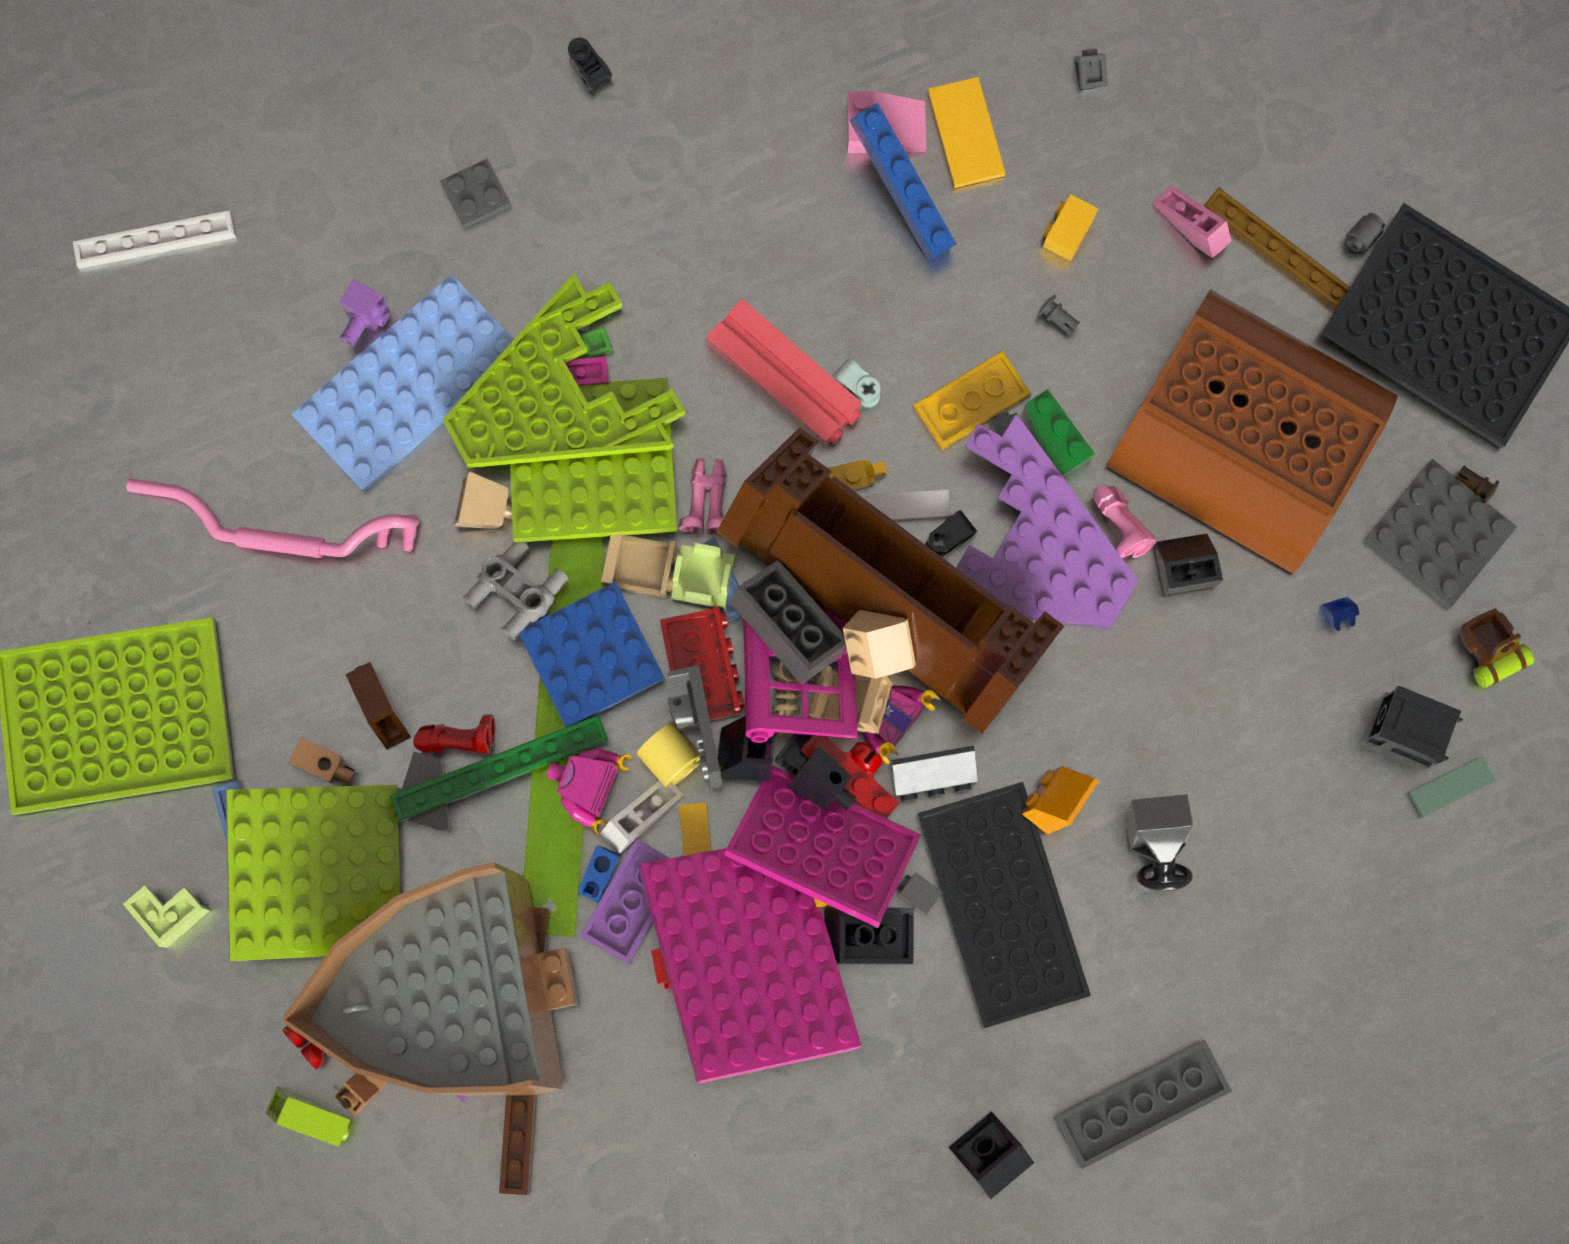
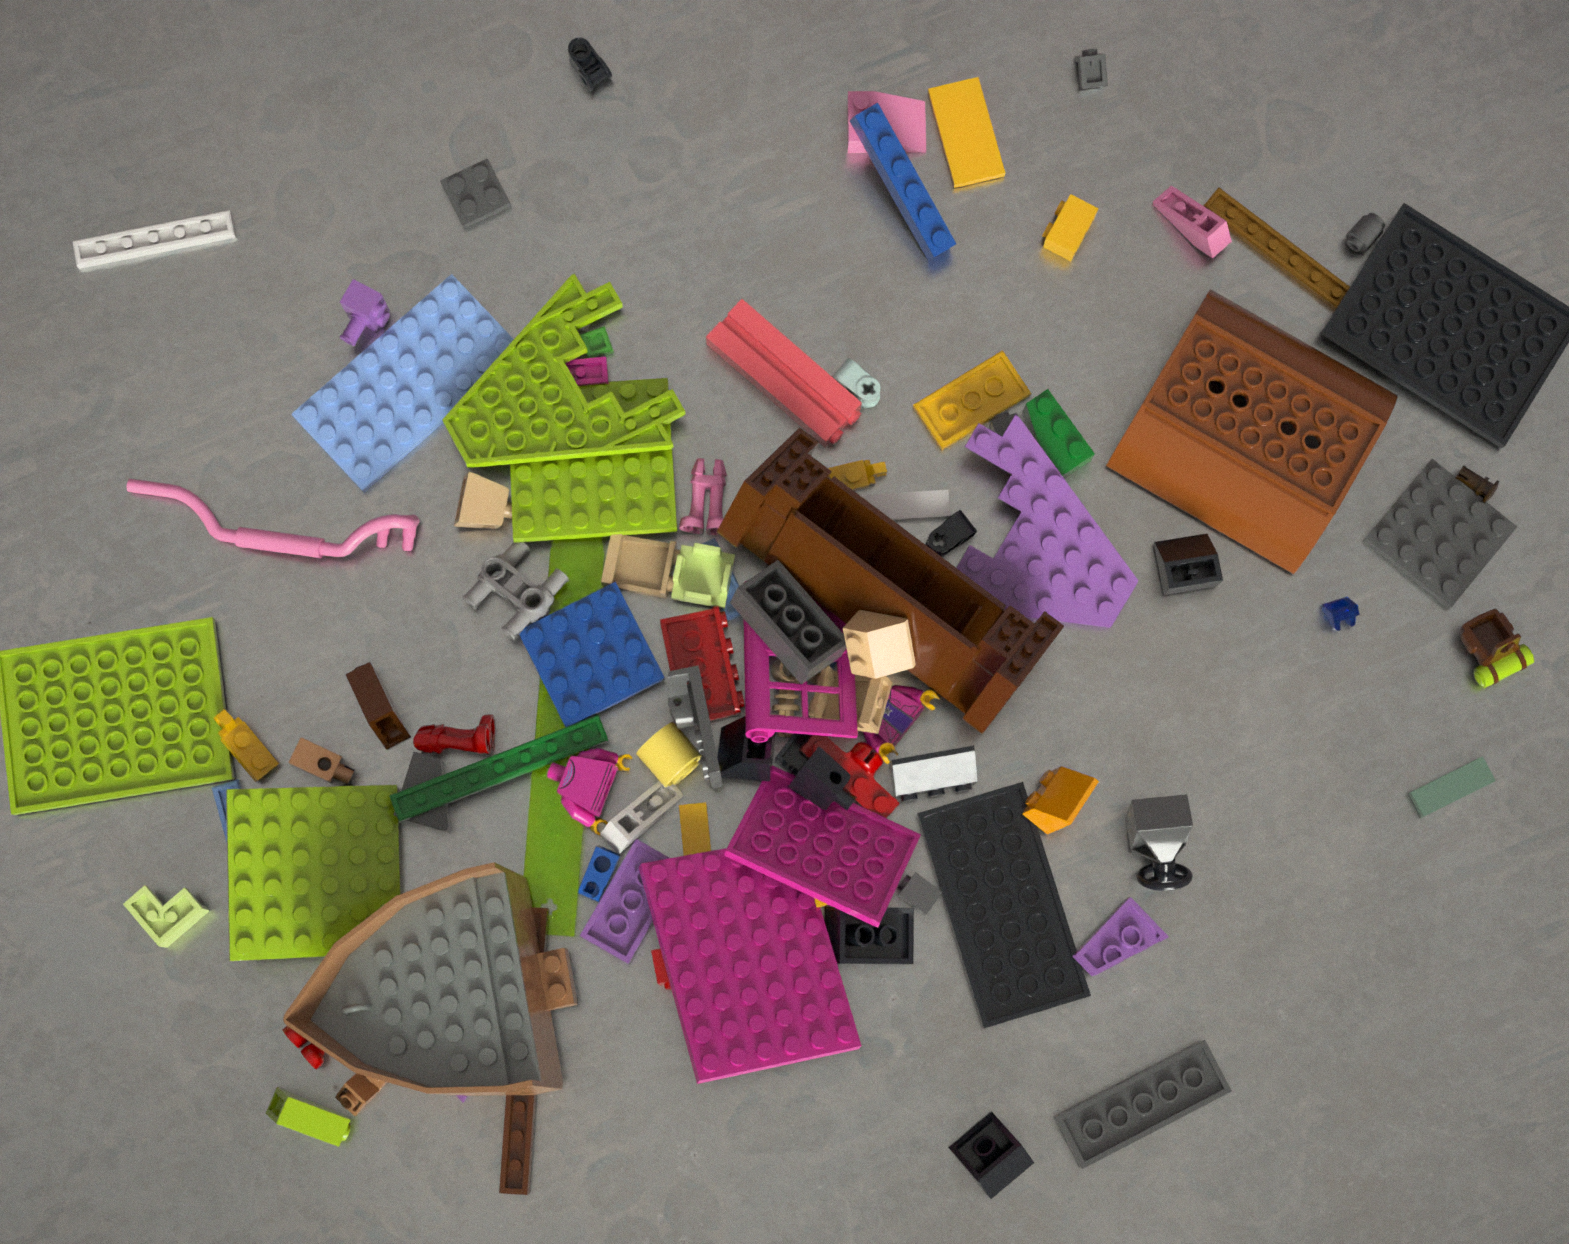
(245, 746): none -> yellow hinge
(1058, 315): dark grey pin -> none
(1118, 938): none -> medium lavender wing
(1136, 537): bright pink piece -> none
(1413, 727): black container -> none

